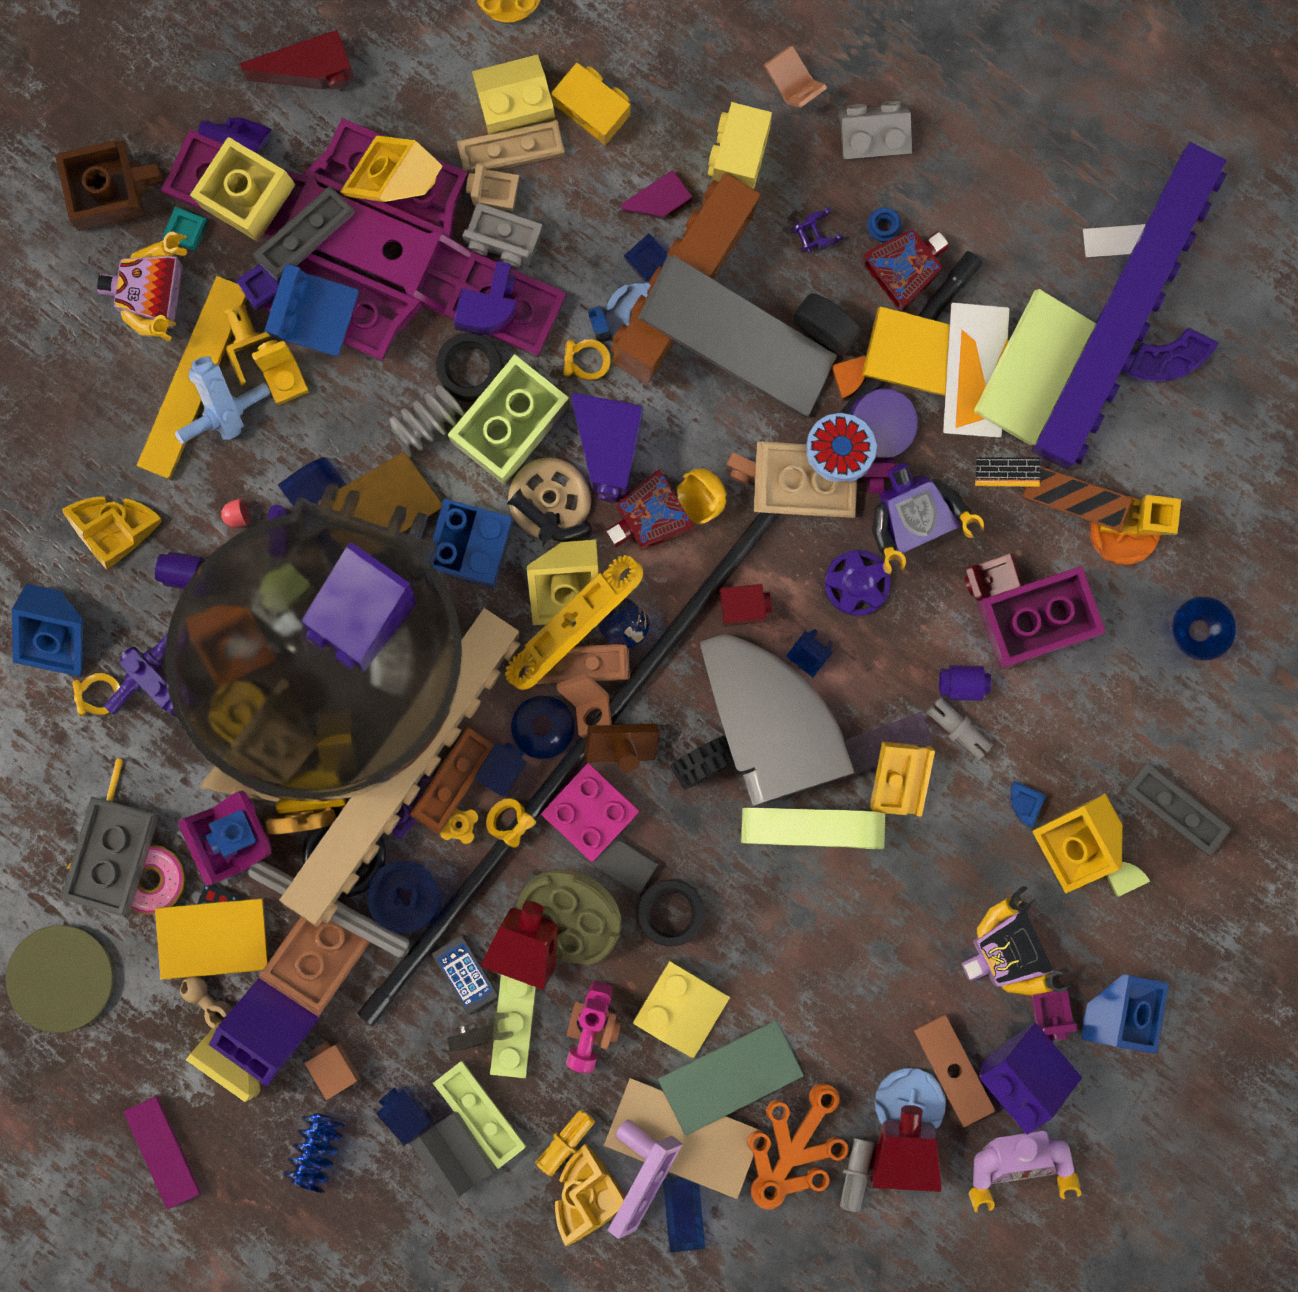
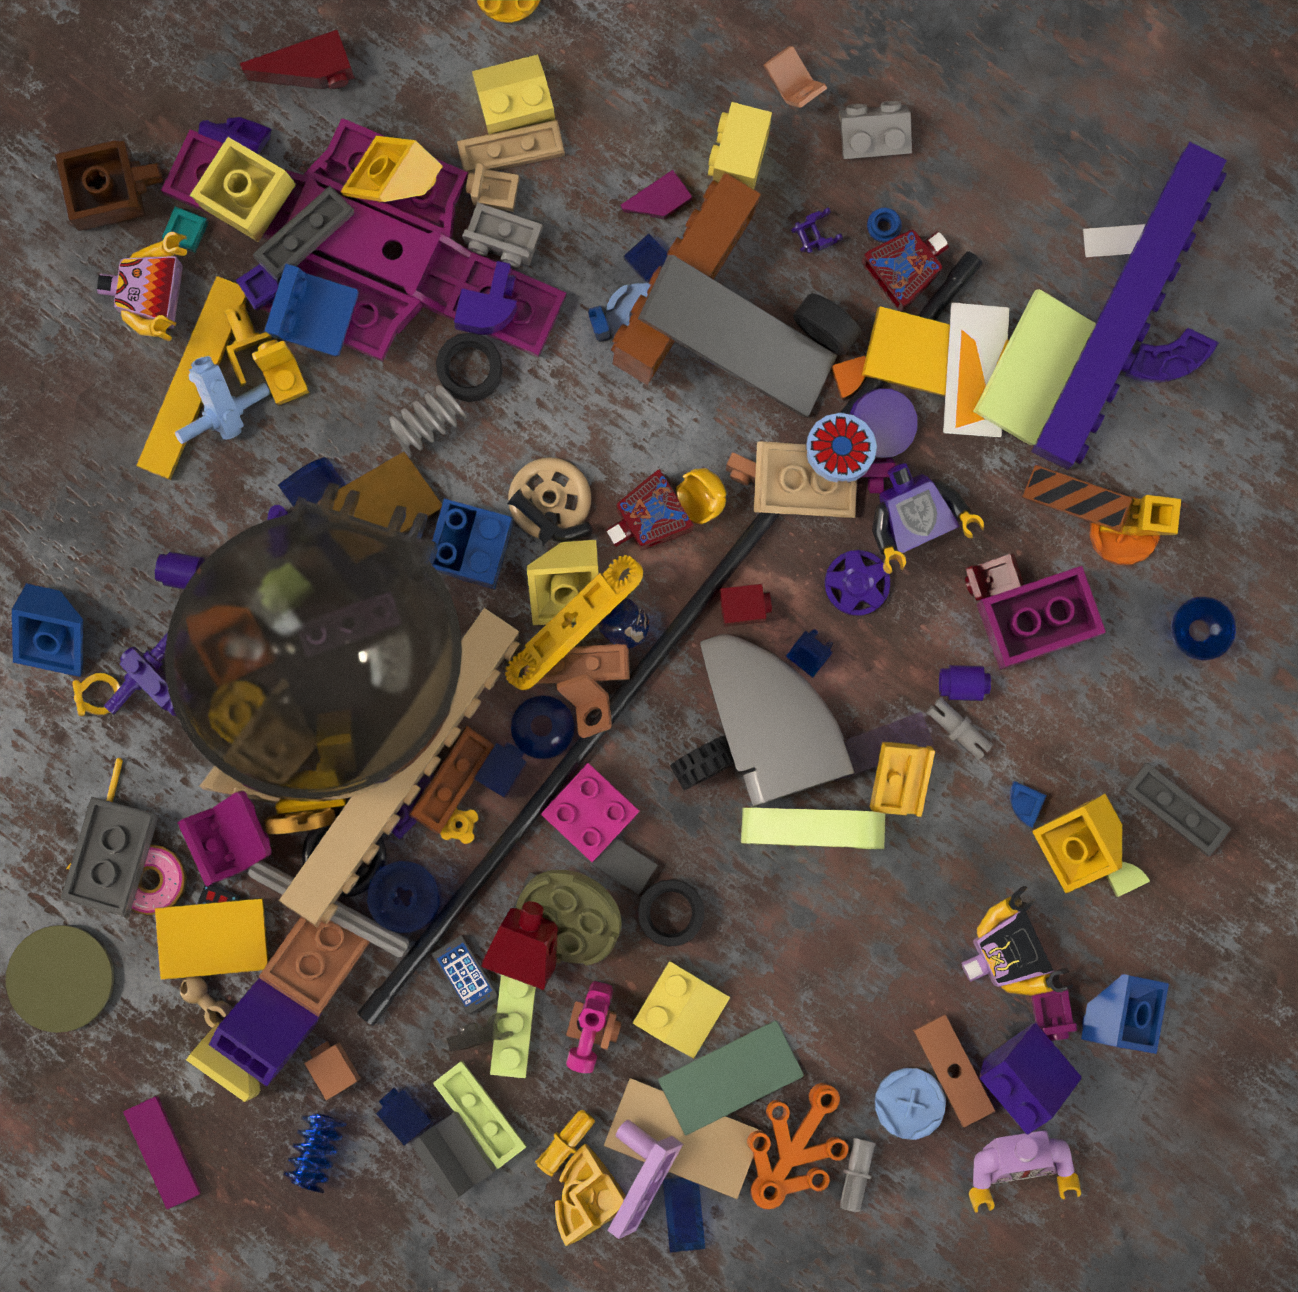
(111, 527): yellow brick -> none
(230, 834): blue bracket -> none
(236, 513): coral hinge -> none
(358, 608): dark purple slope -> none
(509, 419): yellowish green brick -> none
(524, 819): yellow piece -> none
(571, 368): yellow piece -> none
(591, 103): yellow brick -> none
(609, 442): dark purple slope -> none
(622, 744): reddish brown tile -> none
(907, 1154): dark red torso -> none
(1008, 471): black sticker -> none

